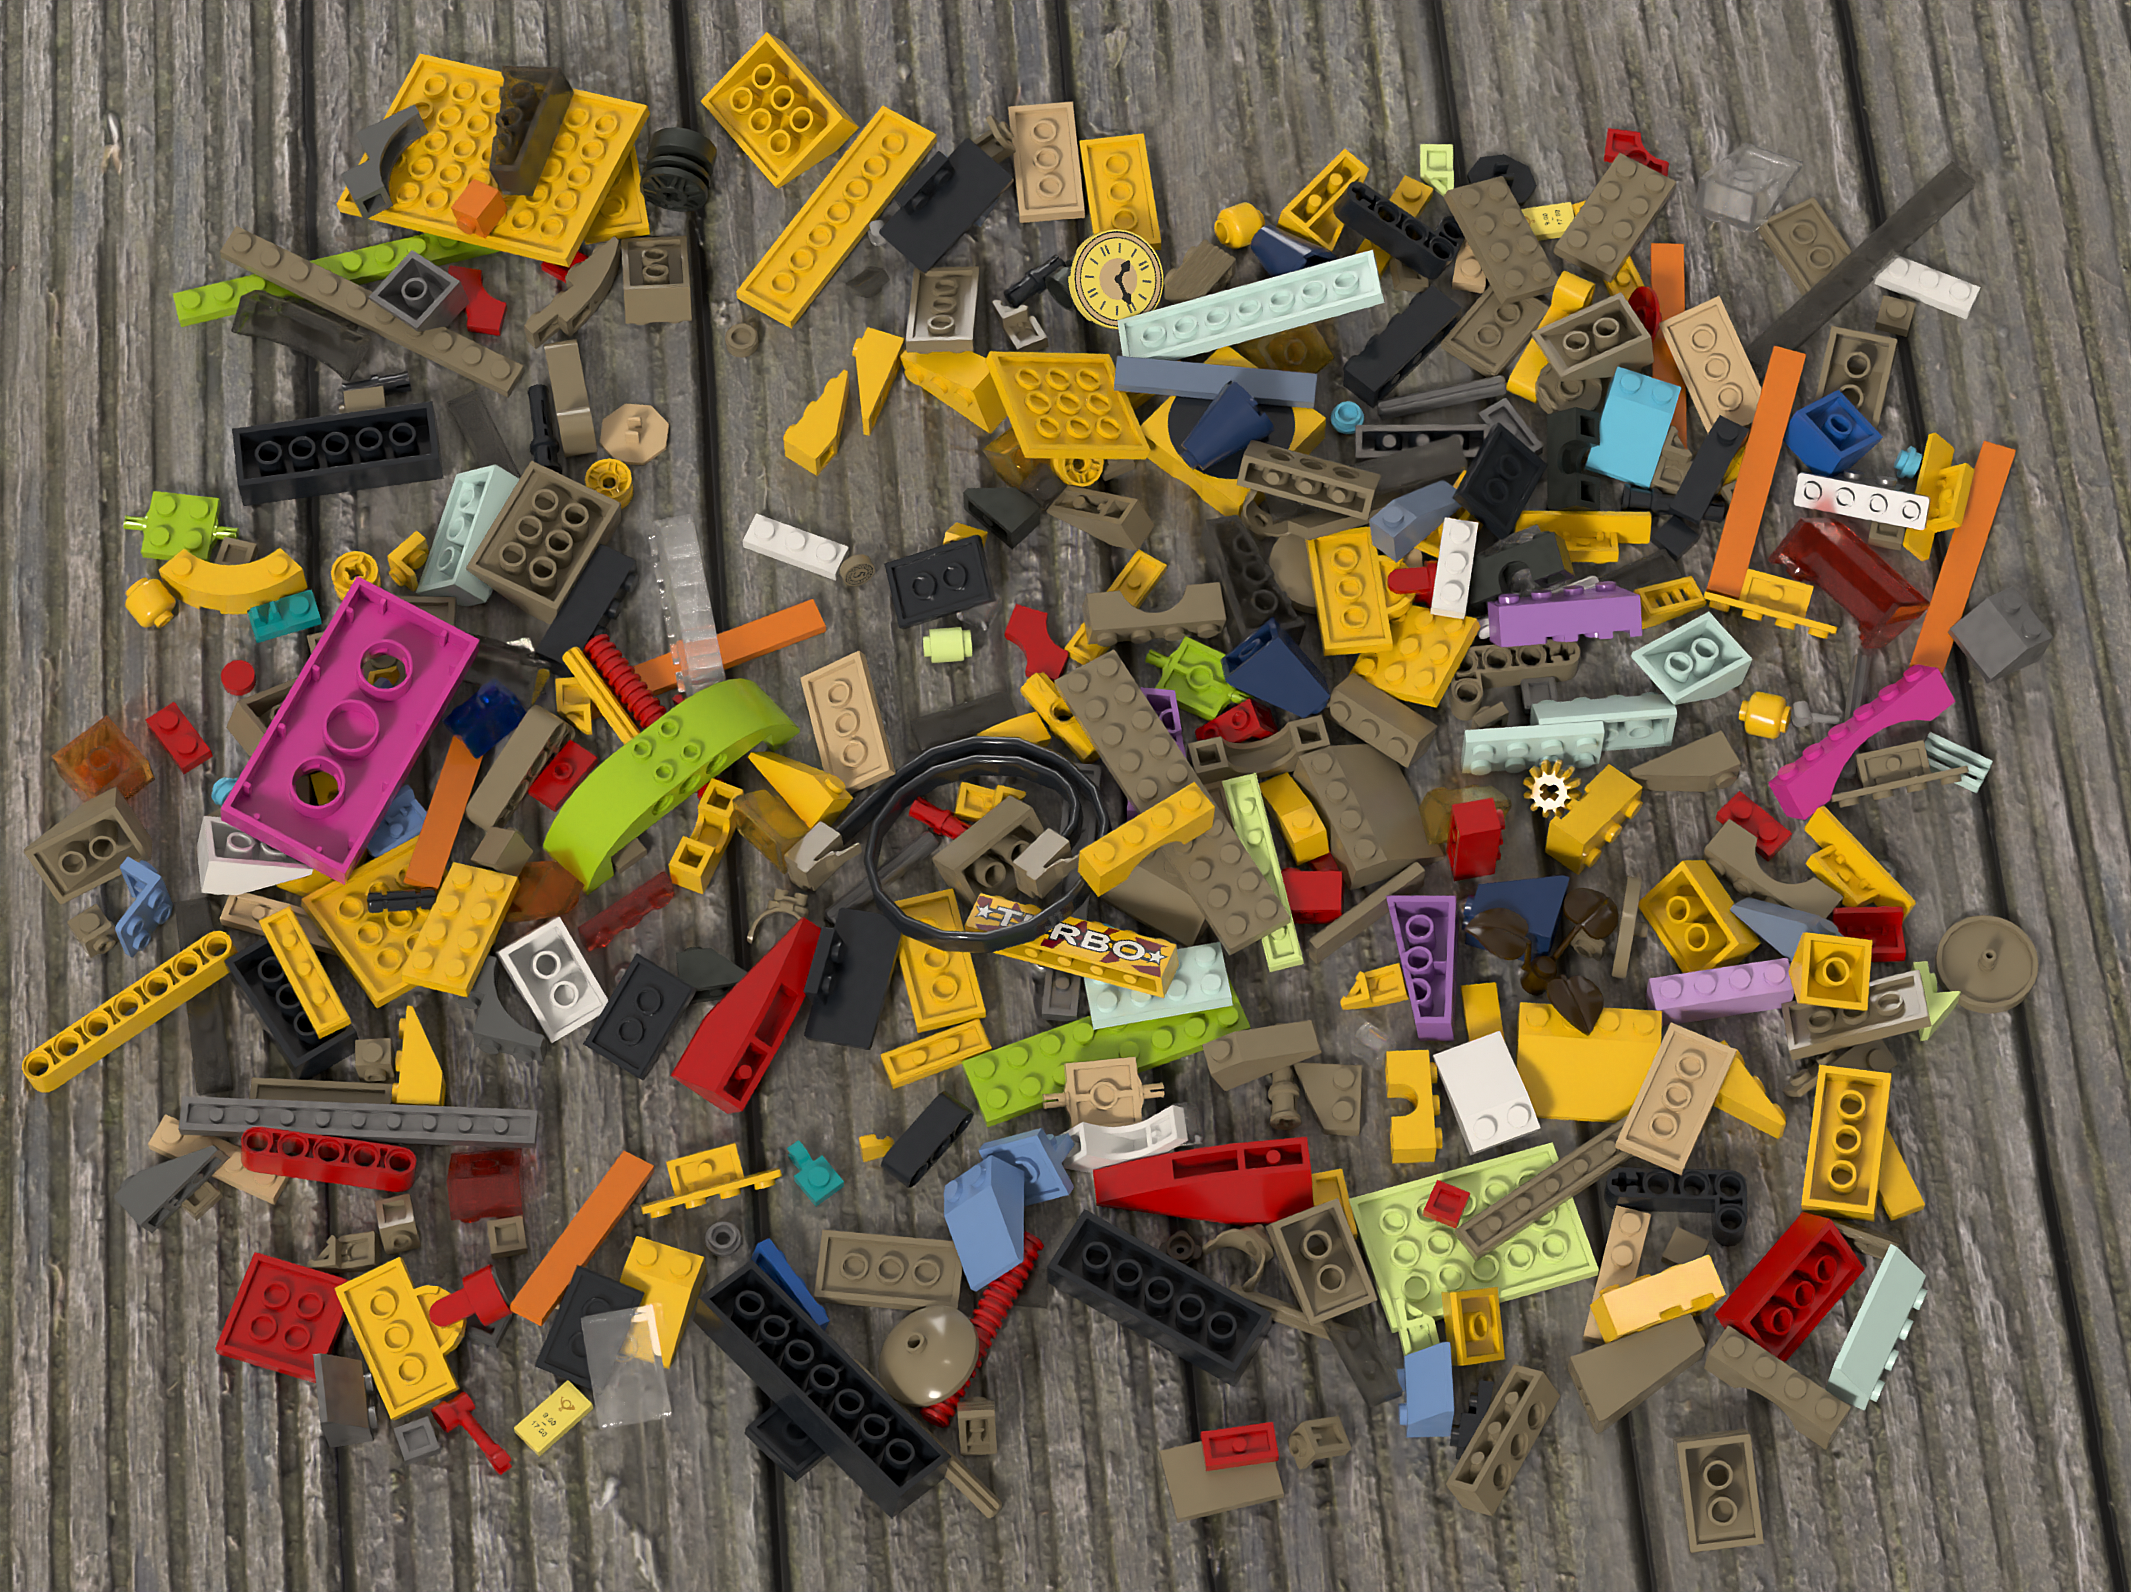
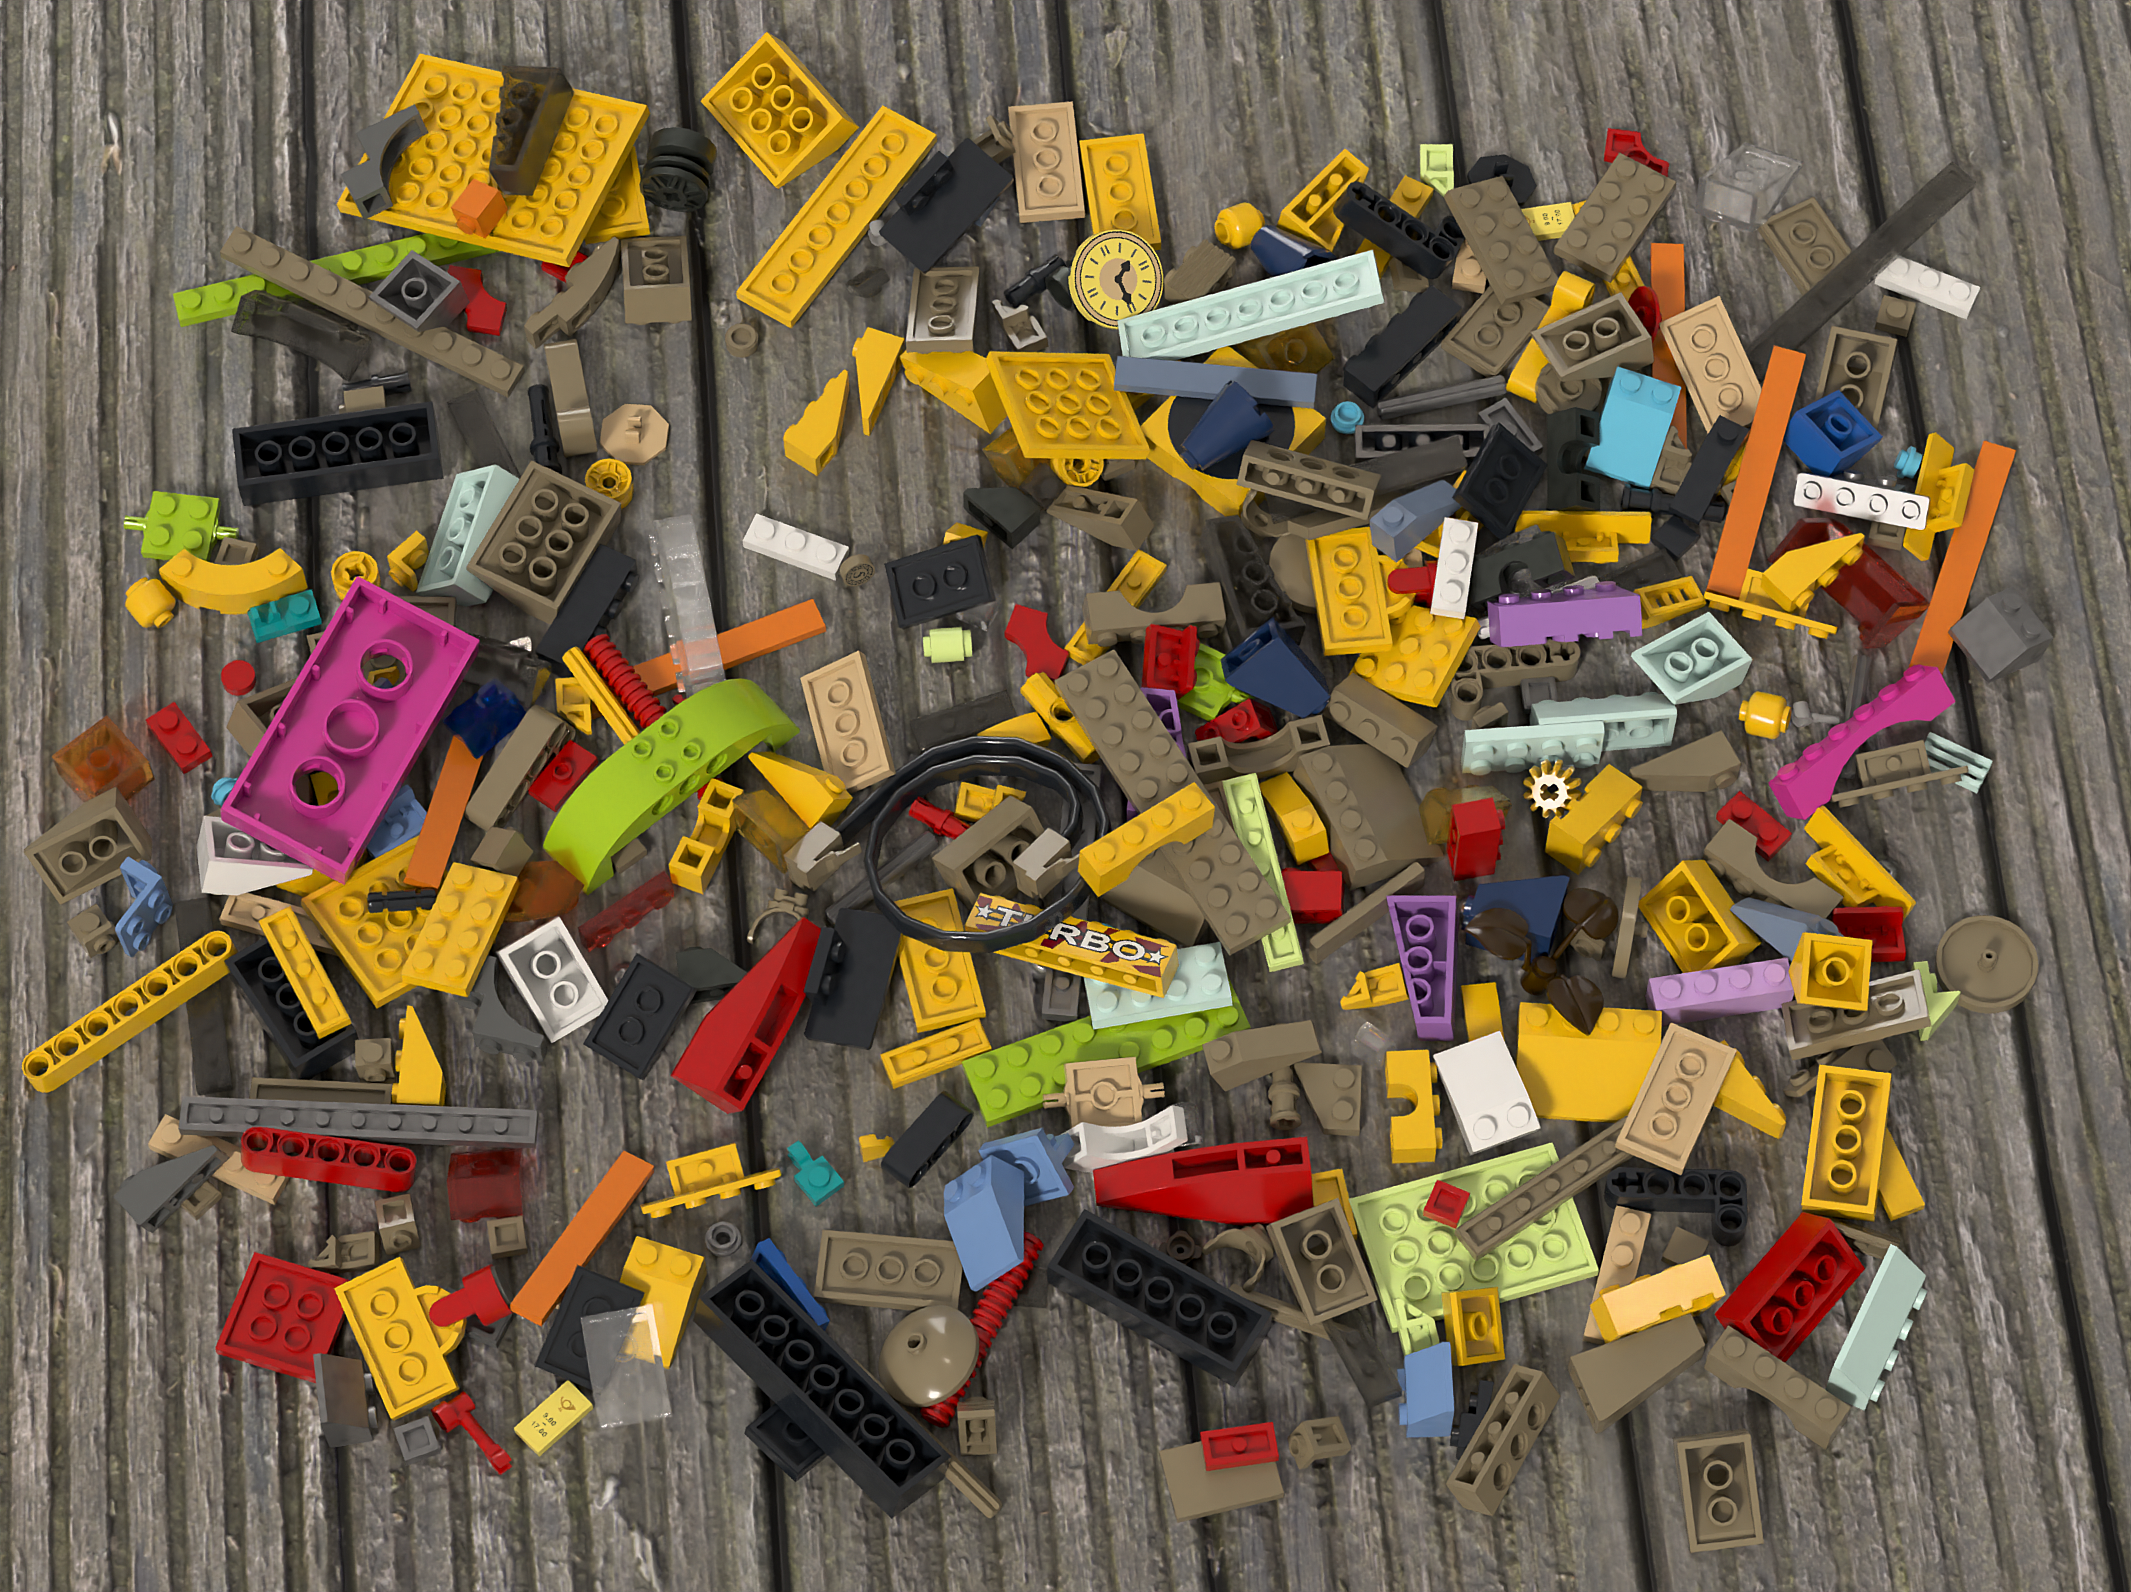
(1170, 659): none -> red bracket
(1804, 570): none -> yellow slope

